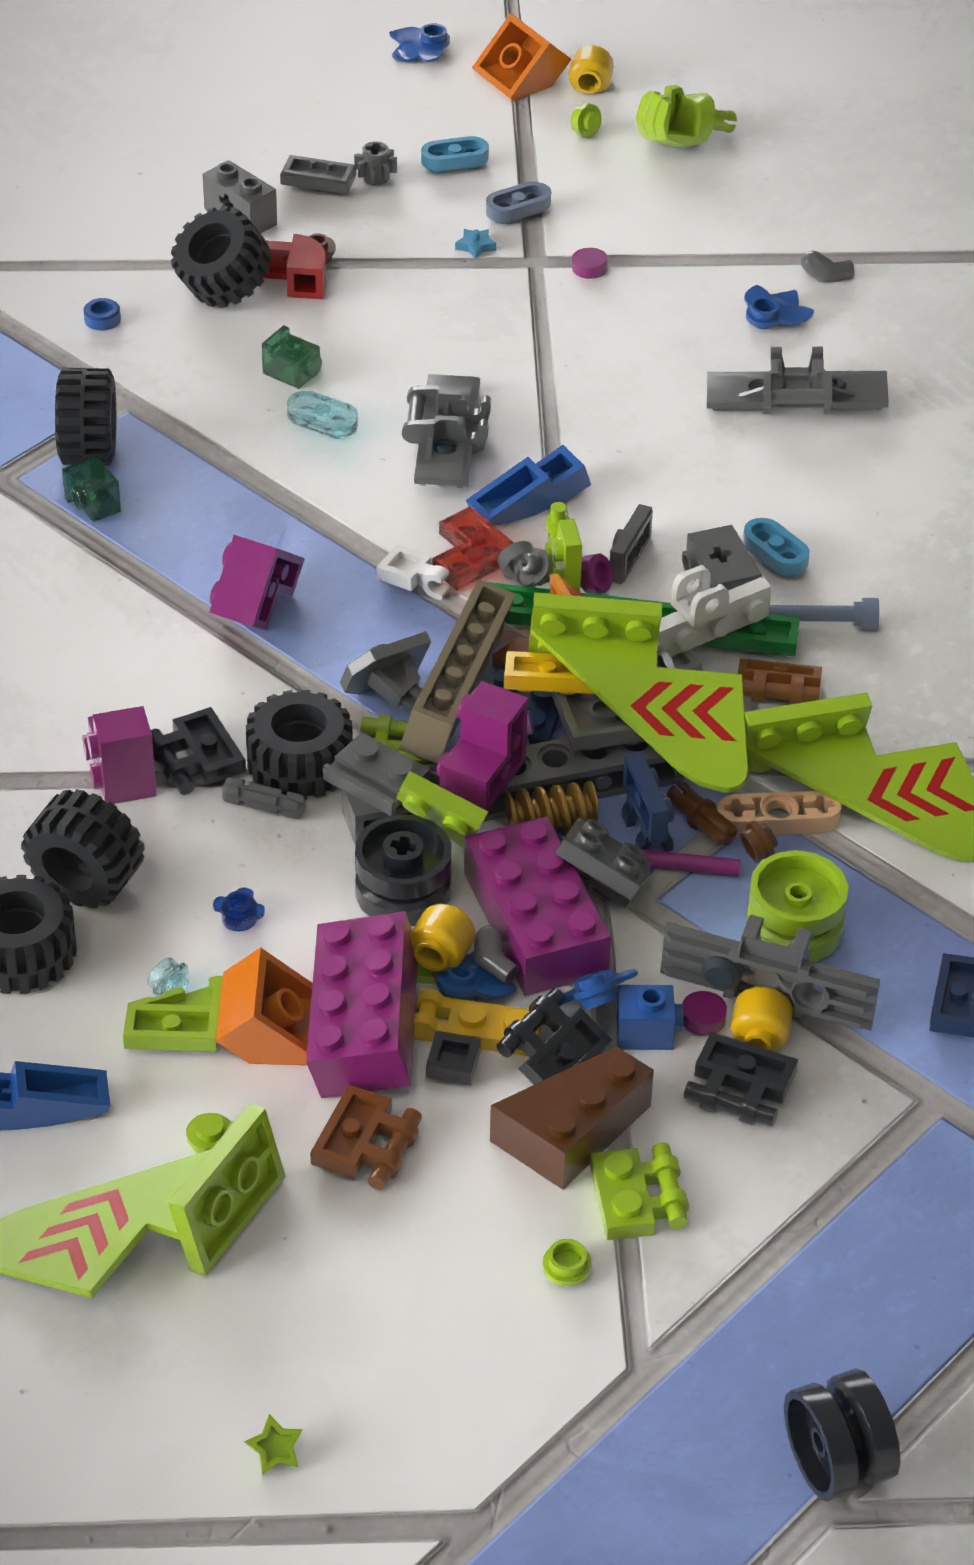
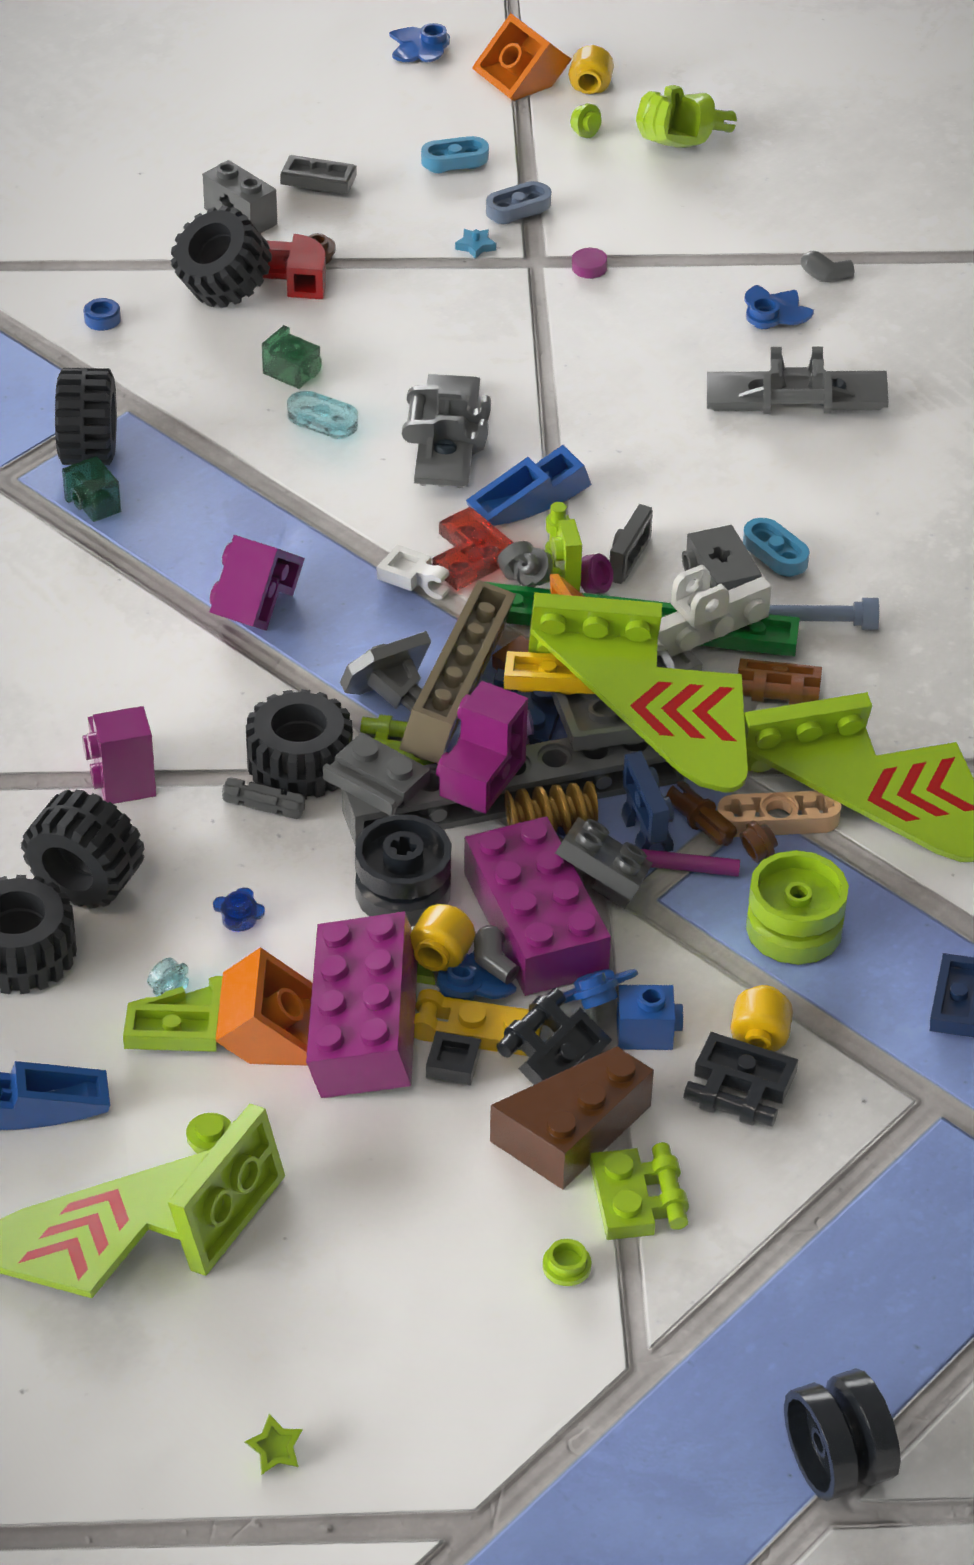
(208, 750): black plate -> none
(352, 1130): dark orange plate -> none
(375, 163): dark grey gear -> none
(439, 805): lime wing -> none
(704, 1012): magenta tile -> none
(752, 962): dark grey piece -> none

